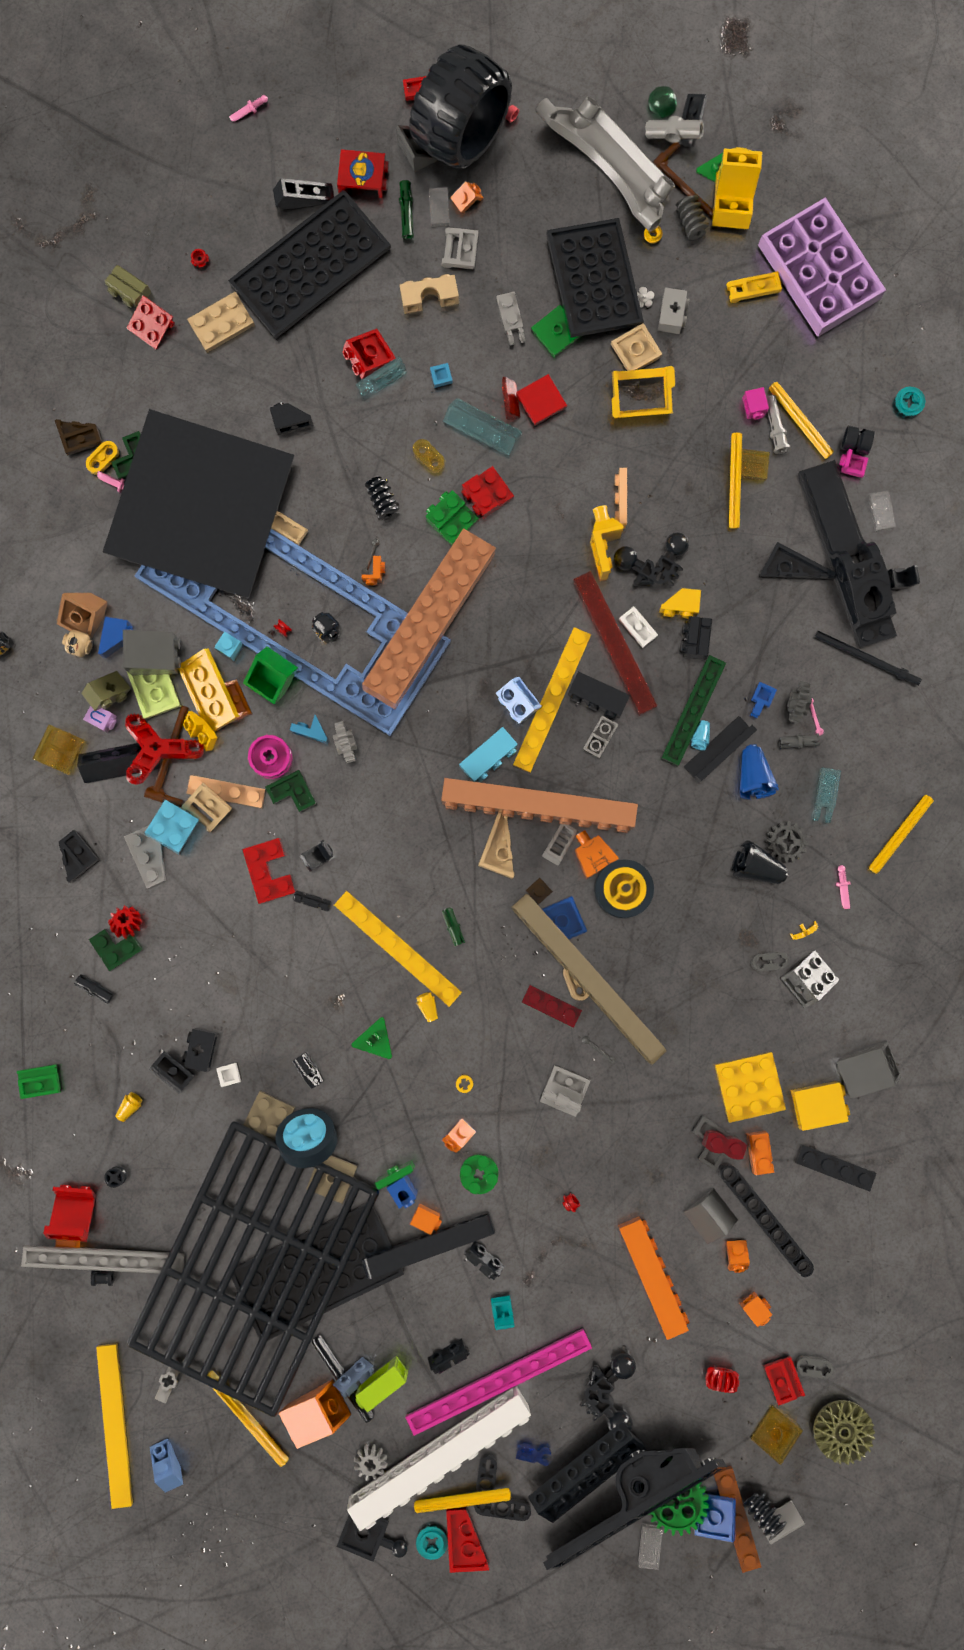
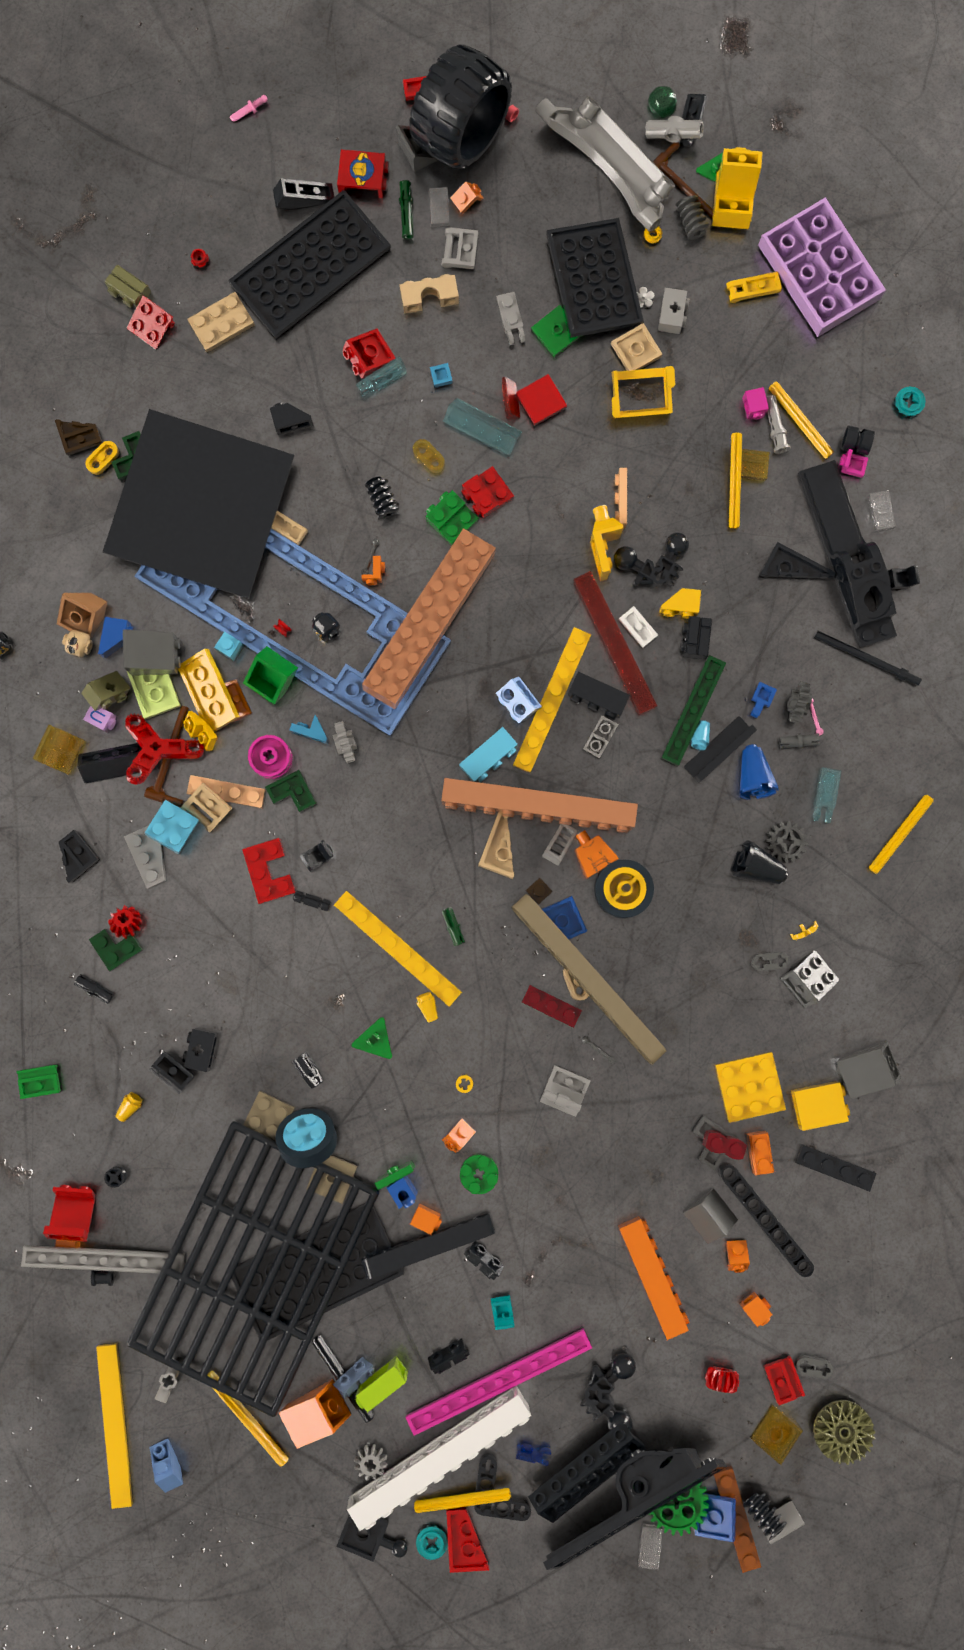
(111, 480): bright pink piece -> none
(228, 1074): white plate -> none
(571, 1203): red plate -> none
(843, 887): bright pink piece -> none

